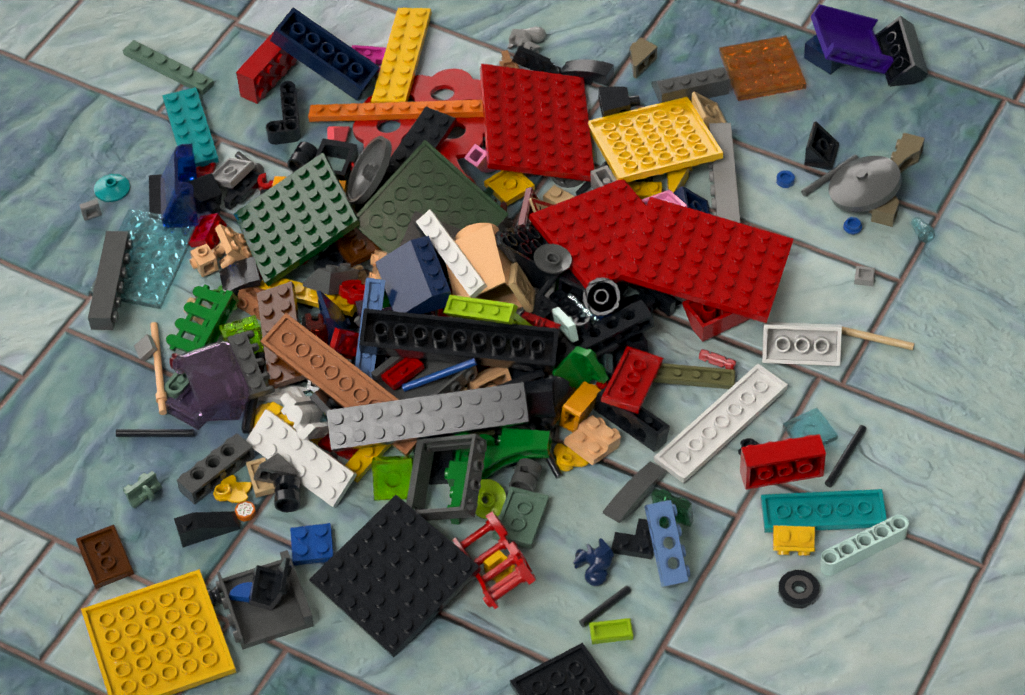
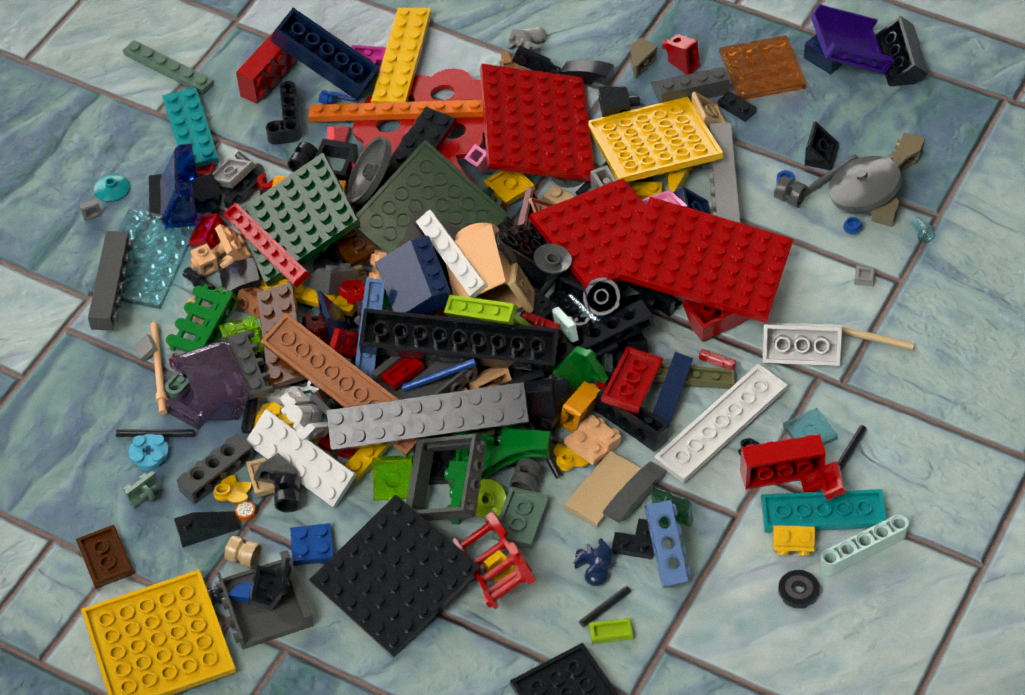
(138, 450): none -> medium azure plate
(196, 279): none -> black pin
(245, 552): none -> tan wheel
(266, 245): none -> tile
(328, 97): none -> blue plant
(601, 488): none -> tan tile
(672, 387): none -> dark blue tile
(682, 53): none -> red torso
(737, 106): none -> black plate
(790, 191): none -> dark grey wheel
(826, 477): none -> red plate

